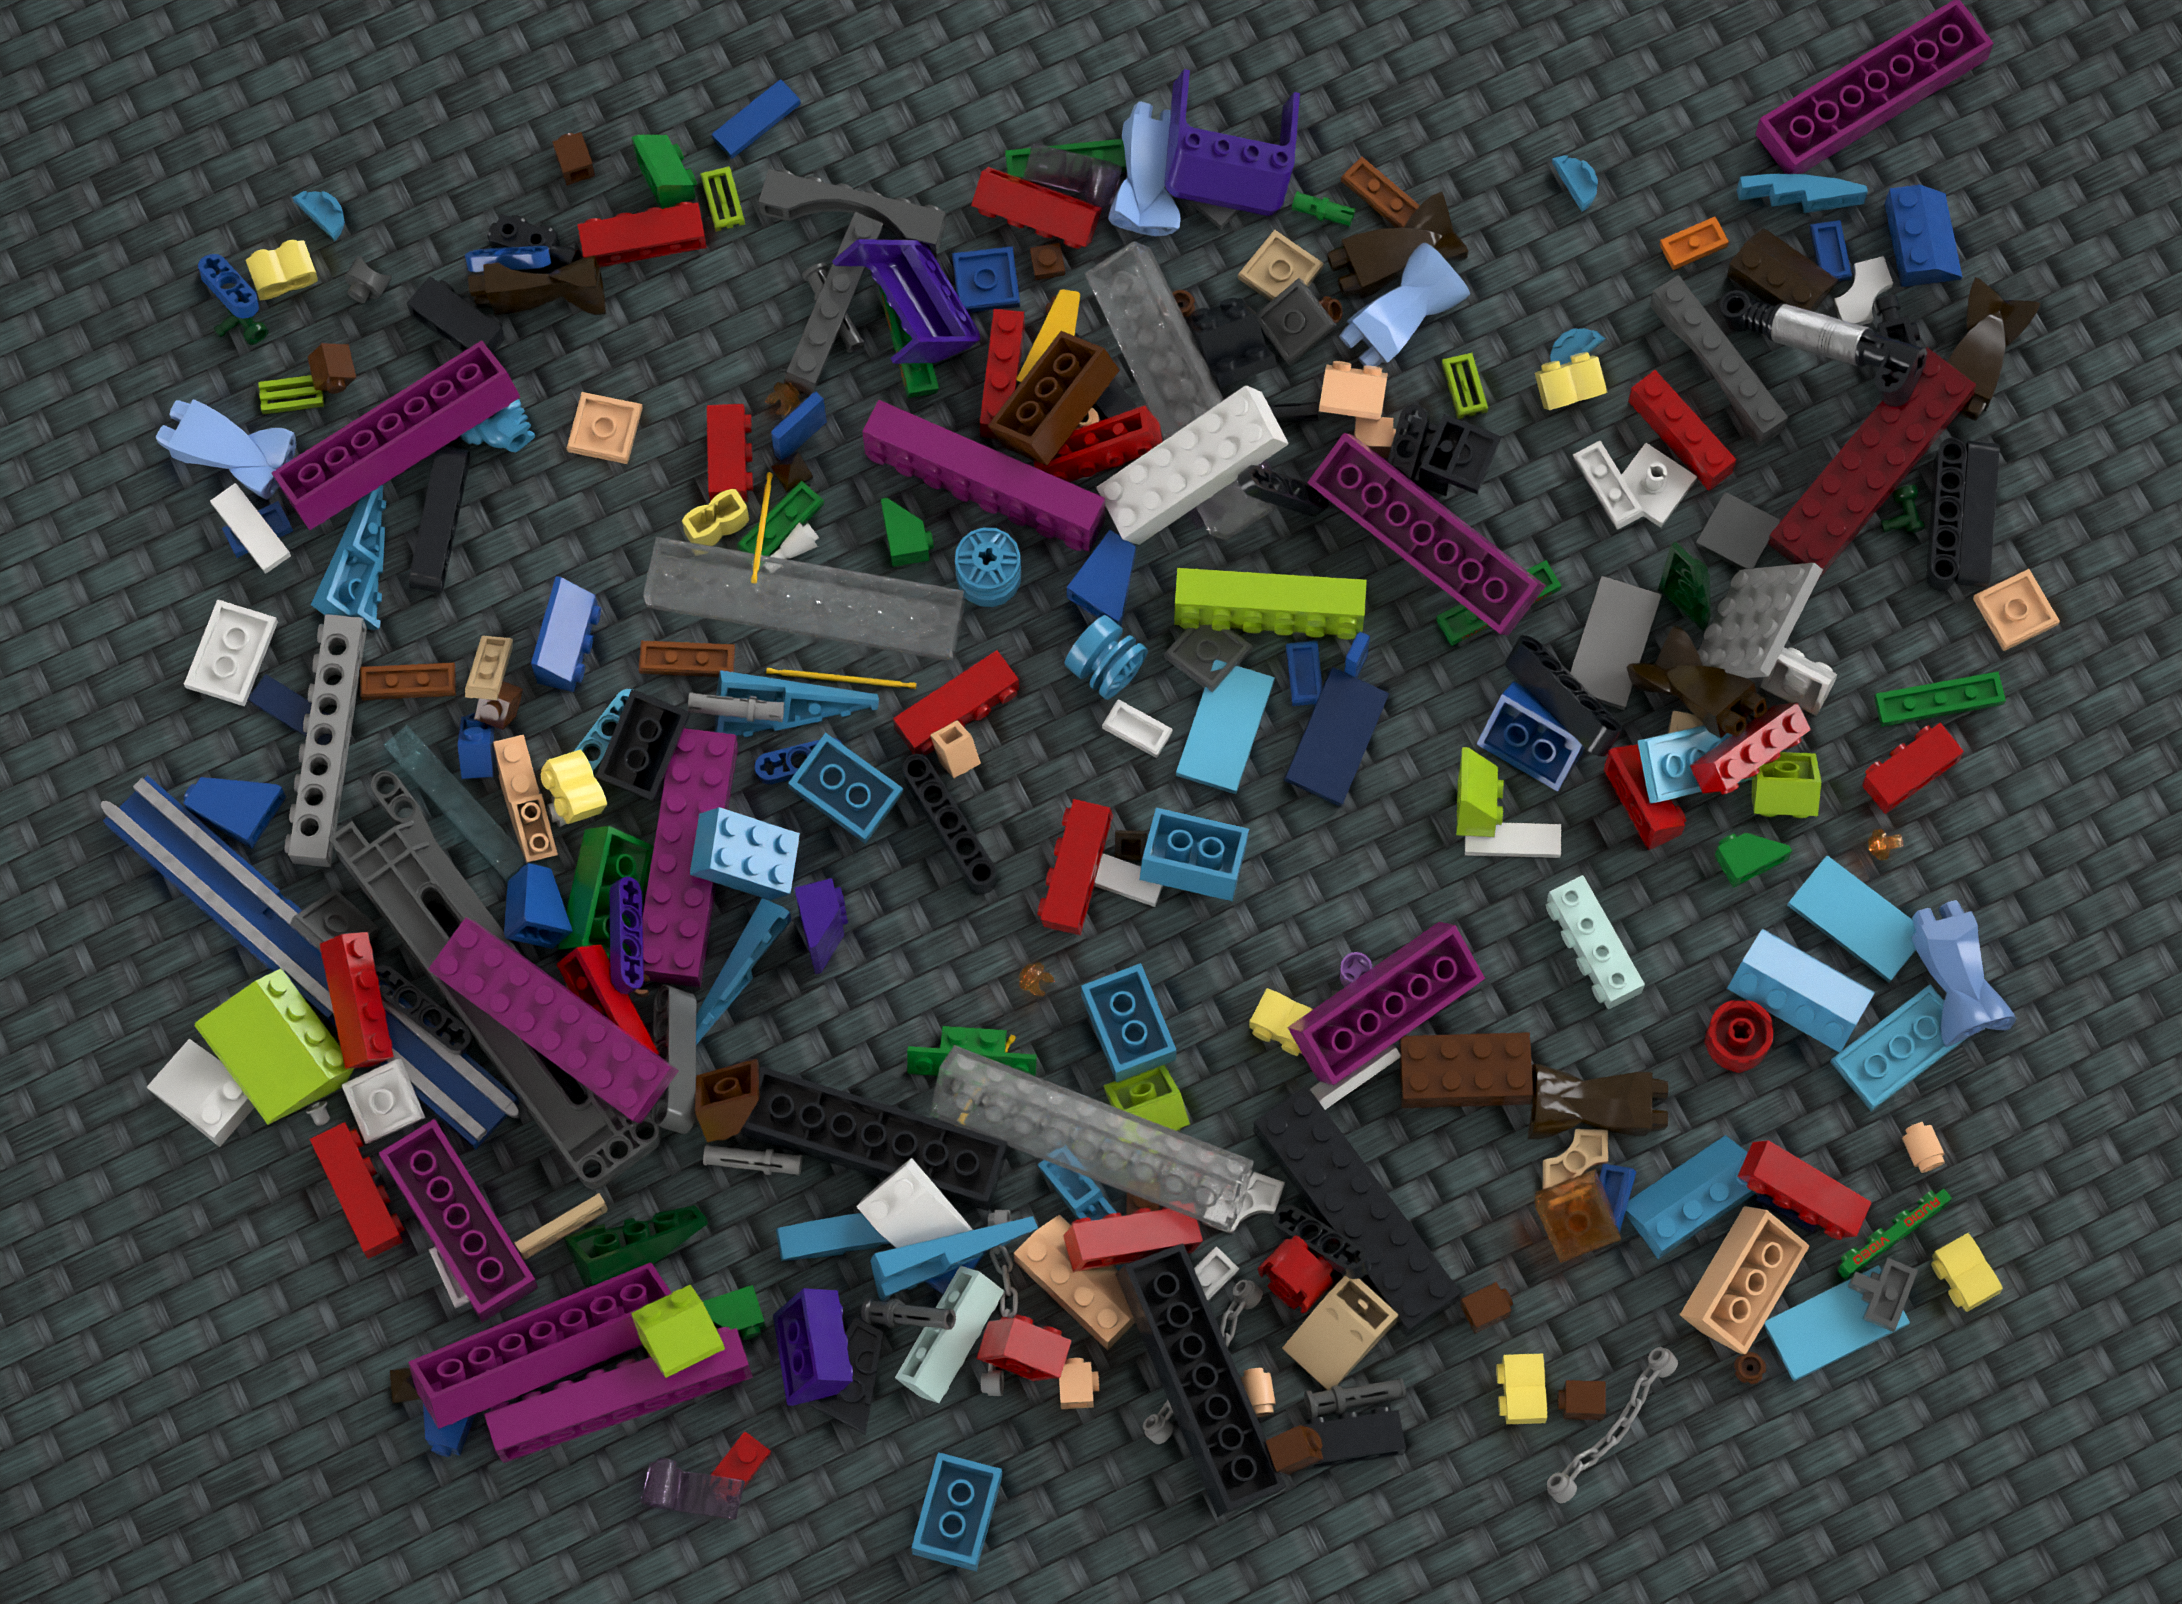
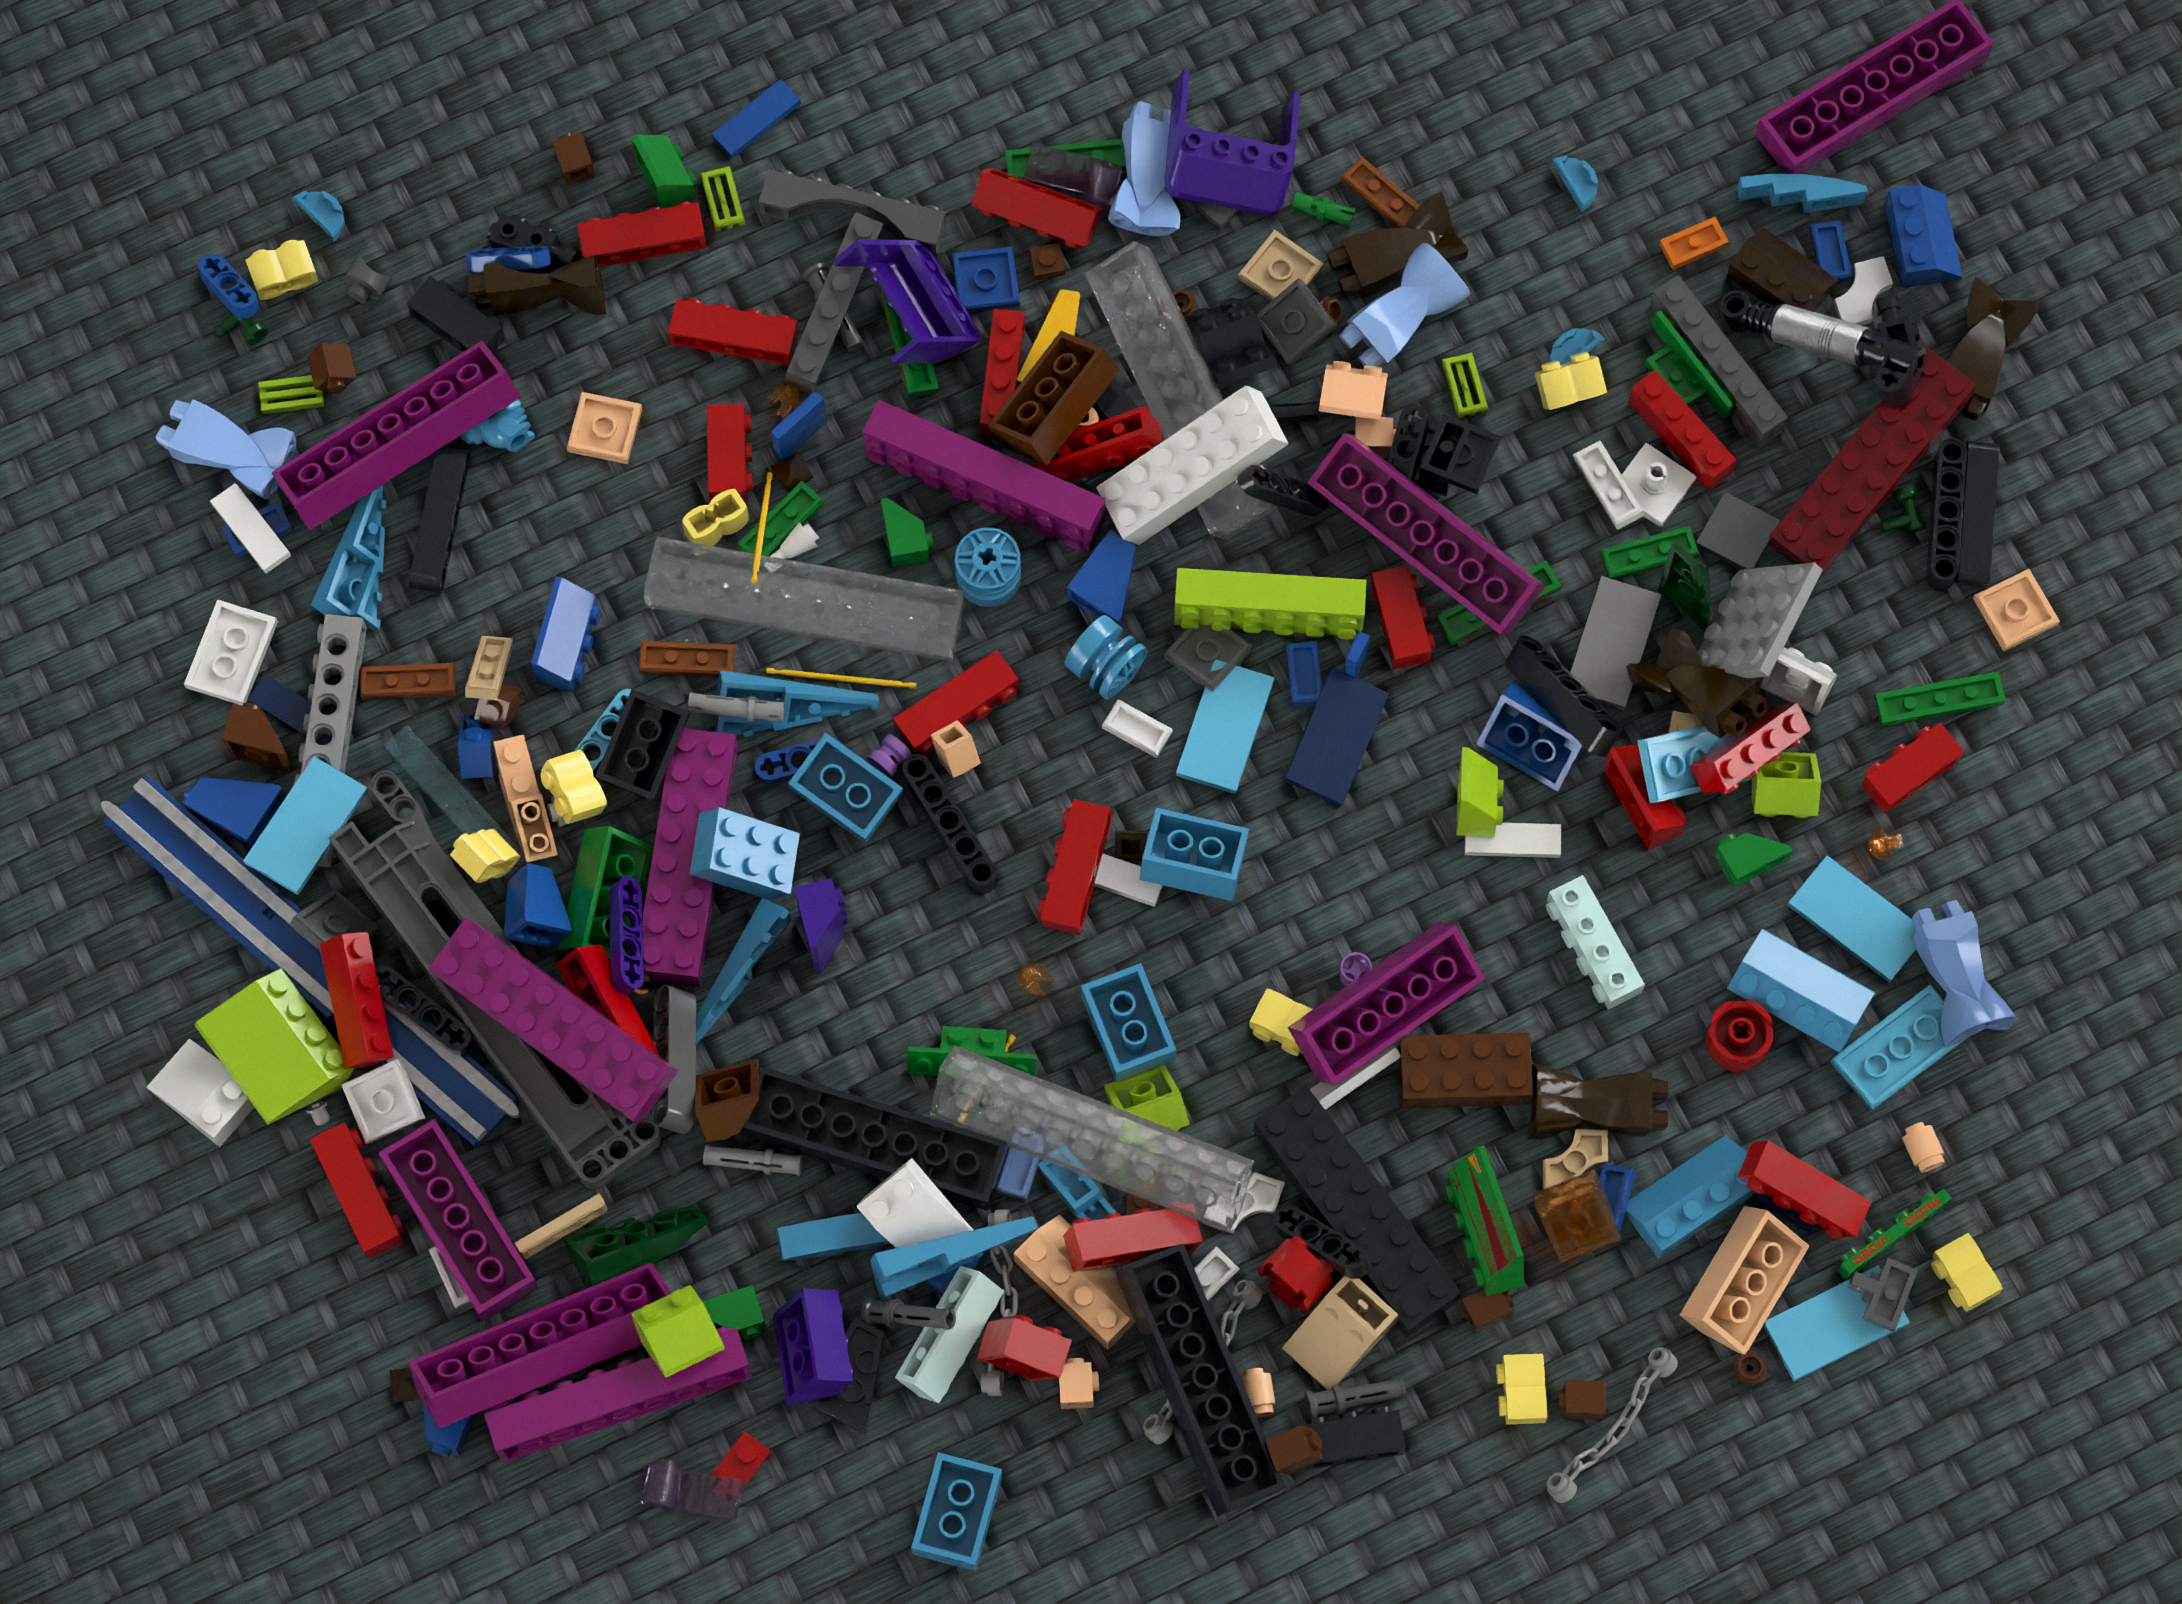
(252, 739): none -> reddish brown slope
(300, 828): none -> medium azure tile
(484, 855): none -> light yellow brick
(733, 331): none -> red brick
(889, 755): none -> medium lavender wheel
(1017, 1174): none -> medium blue tile
(1402, 617): none -> red brick
(1485, 1224): none -> green slope
(1645, 553): none -> green tile
(1683, 370): none -> green bracket

